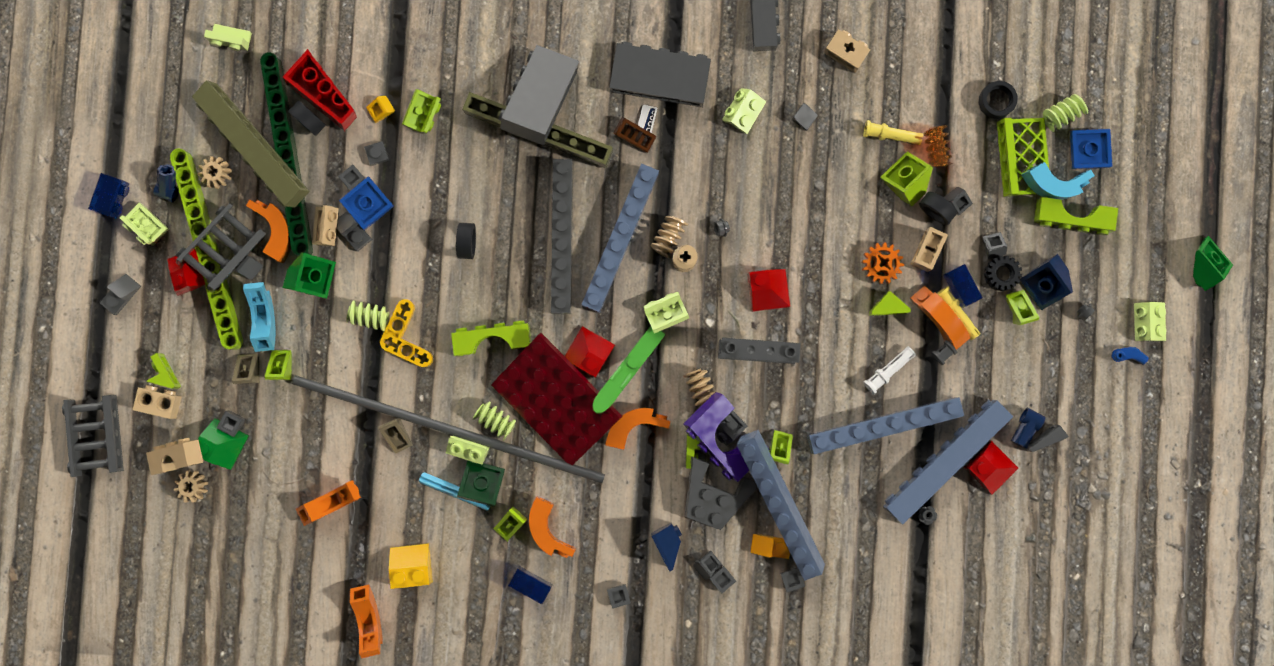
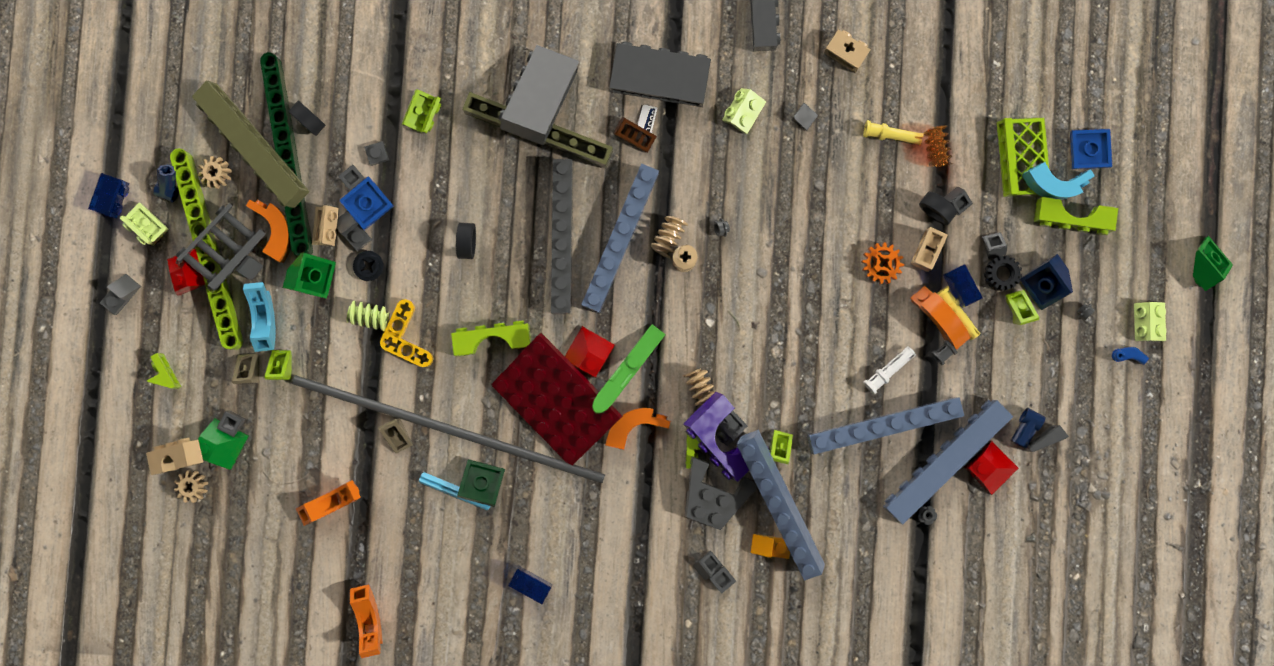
(111, 443): dark grey fence -> none
(156, 406): tan brick -> none
(228, 36): yellowish green bracket -> none
(315, 86): red wedge -> none
(359, 265): none -> black gear
(380, 108): yellow slope -> none
(410, 566): yellow slope -> none
(467, 450): yellowish green bracket -> none
(495, 420): yellowish green piece -> none
(510, 523): lime slope -> none
(540, 531): orange arch -> none
(618, 596): dark grey plate -> none
(665, 312): yellowish green bracket -> none
(668, 543): dark blue slope -> none
(759, 350): dark grey fence -> none
(768, 289): red slope -> none
(792, 579): dark grey plate -> none
(889, 305): lime slope -> none
(908, 178): lime slope -> none
(1008, 89): black tyre -> none
(1063, 111): yellowish green piece -> none

